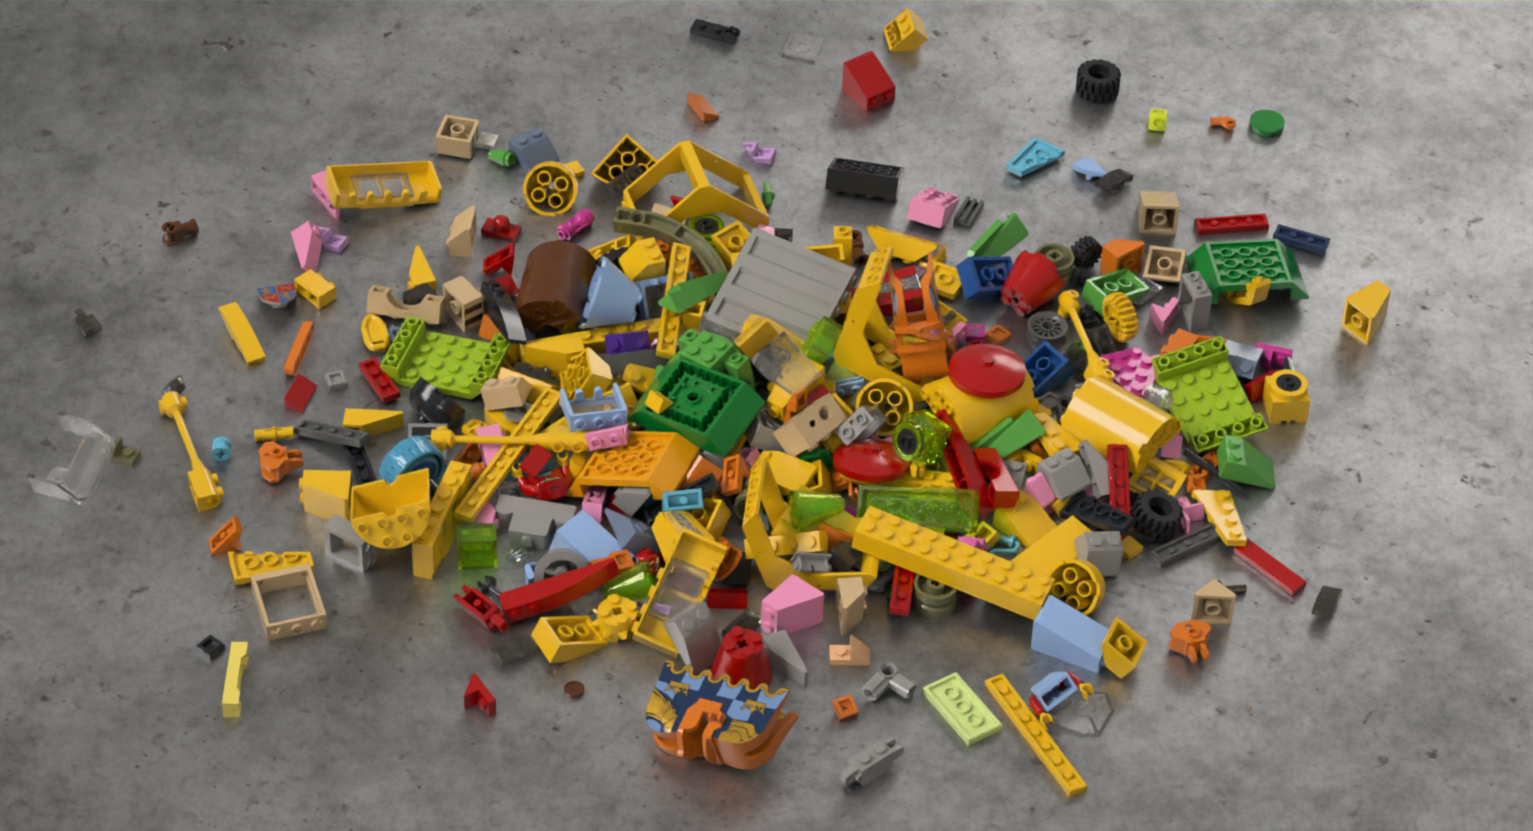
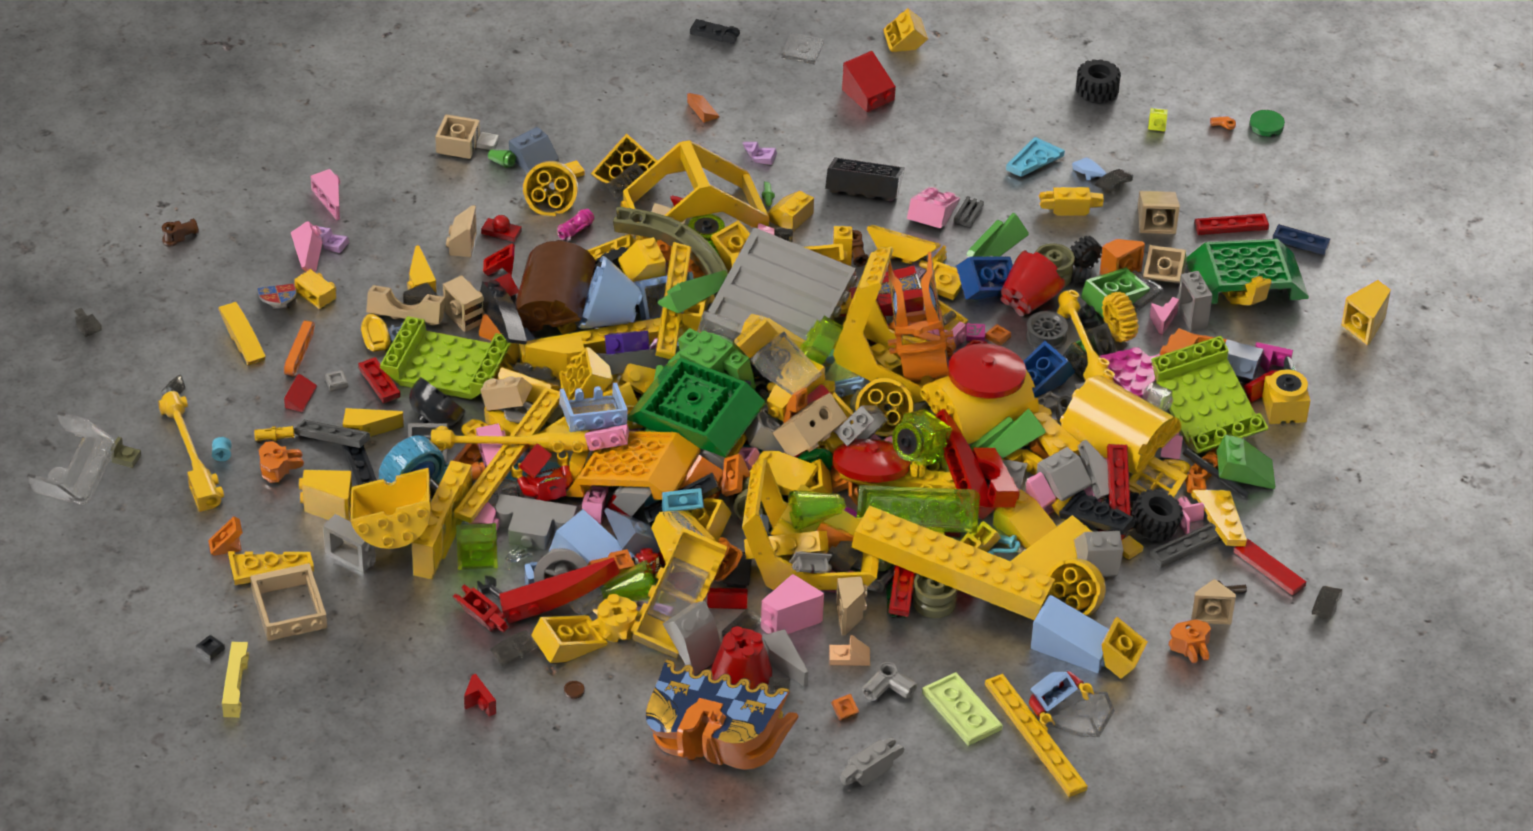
(382, 184): yellow window -> none
(657, 402): yellow slope -> none
(776, 683): none -> clear smoke tile
(792, 210): none -> yellow slope
(975, 542): dark pink slope -> none
(1070, 200): none -> yellow hinge

